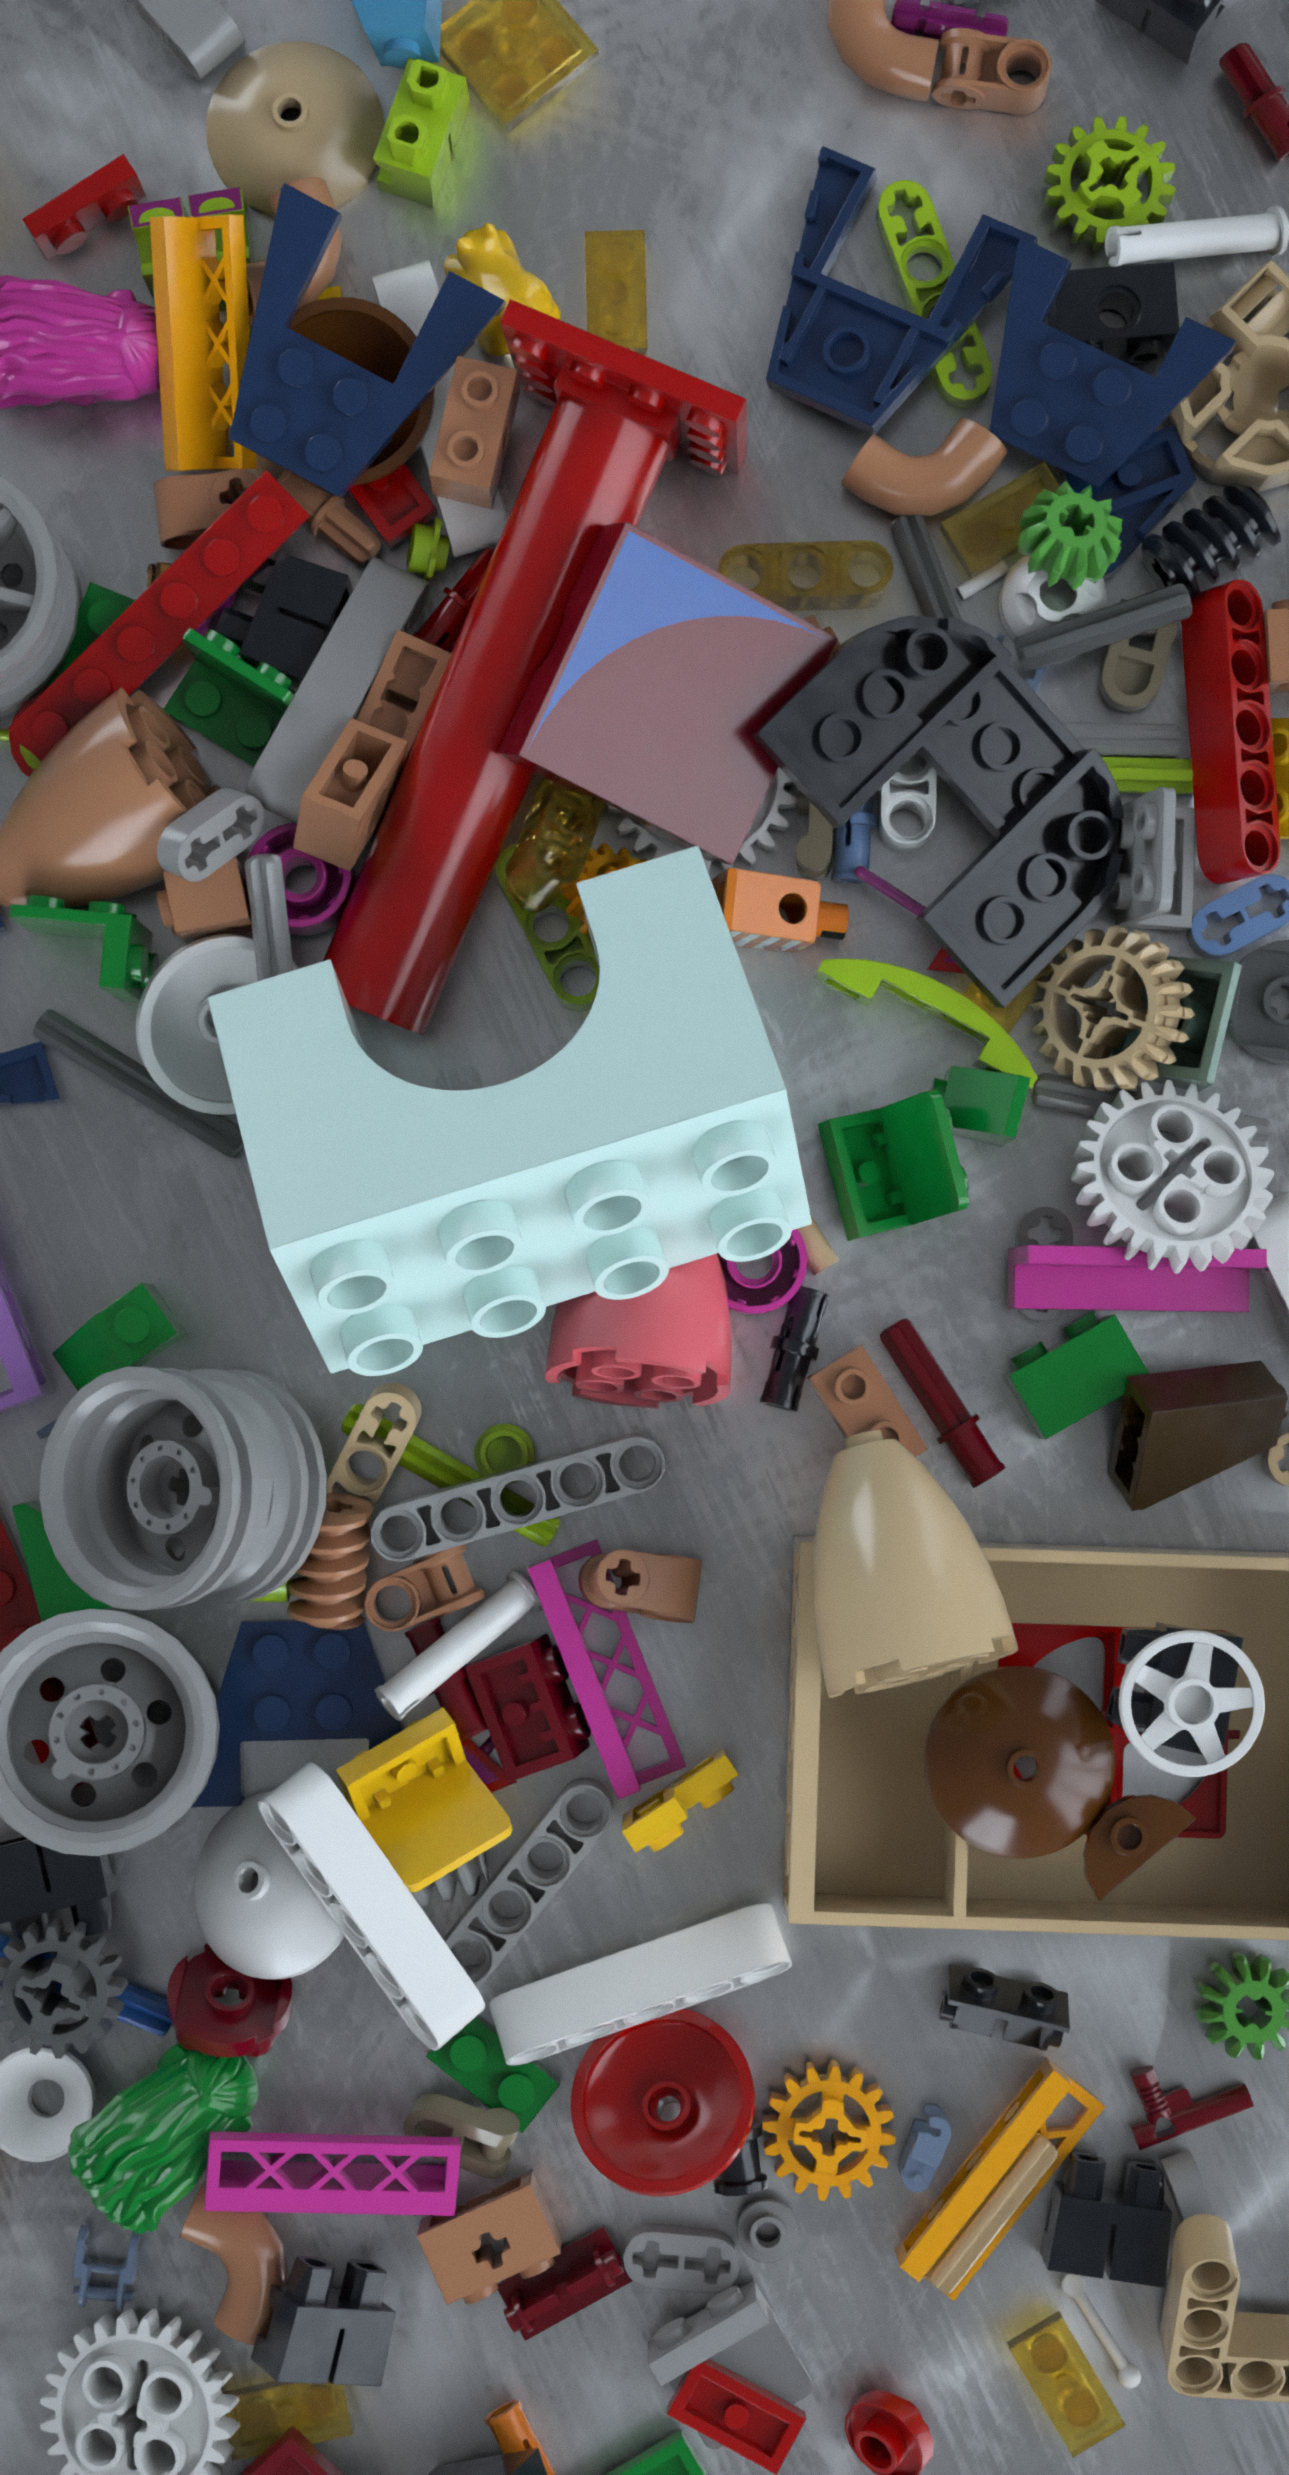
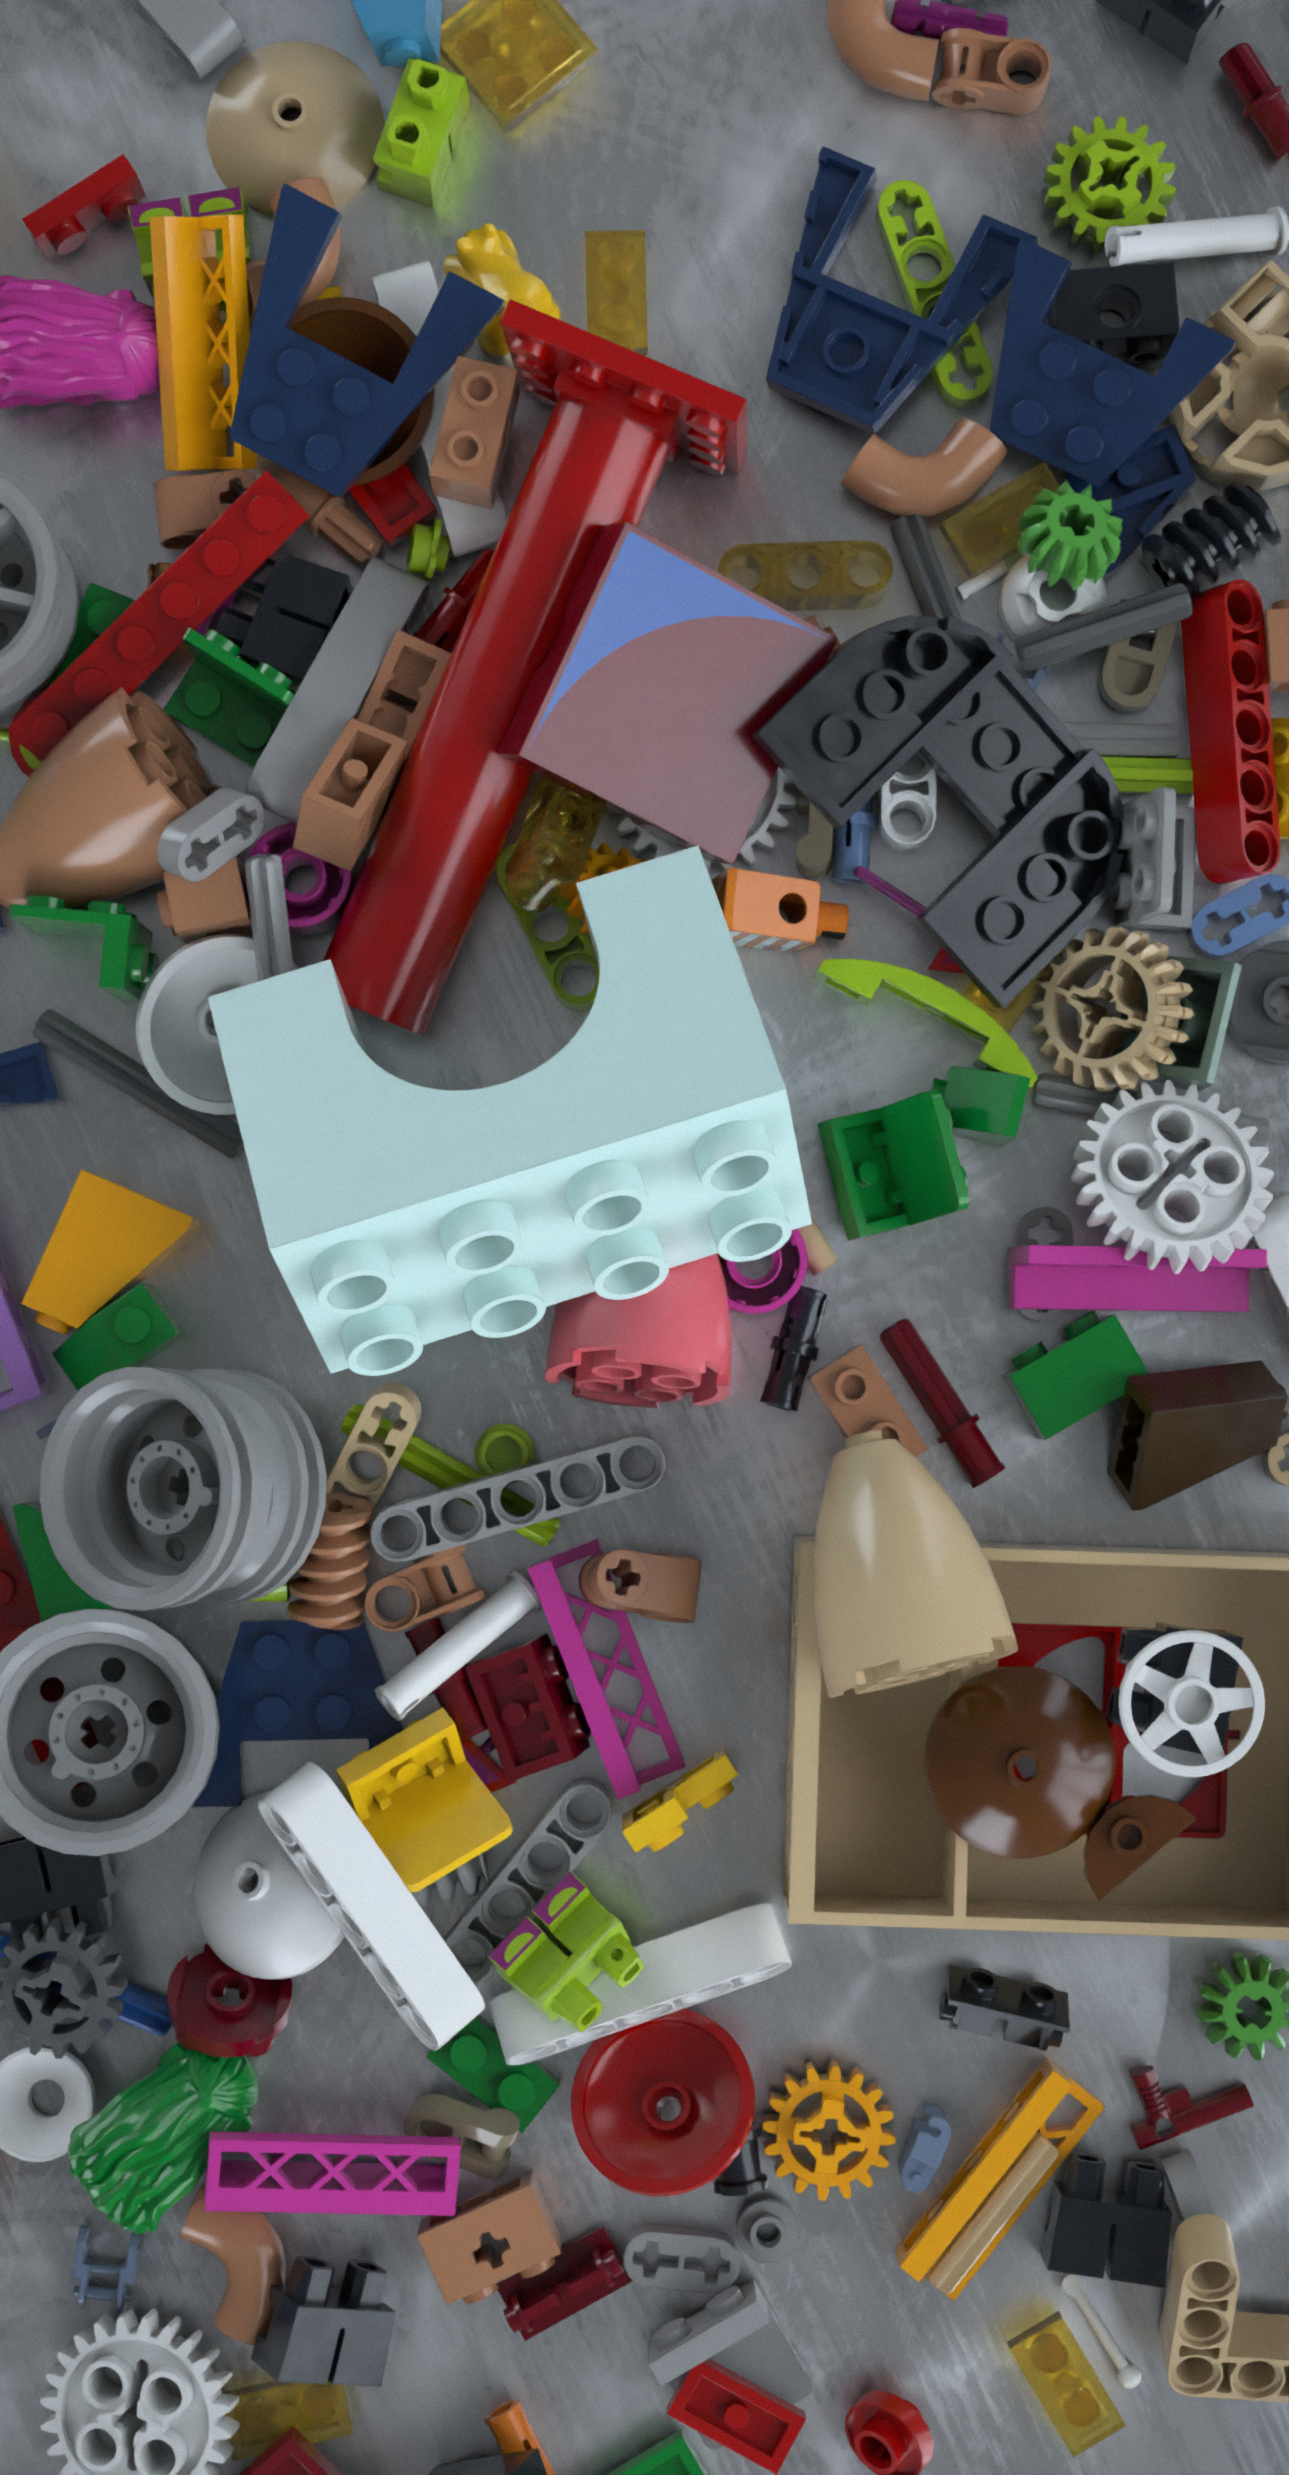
(102, 1251): none -> light orange slope
(589, 1937): none -> lime hips

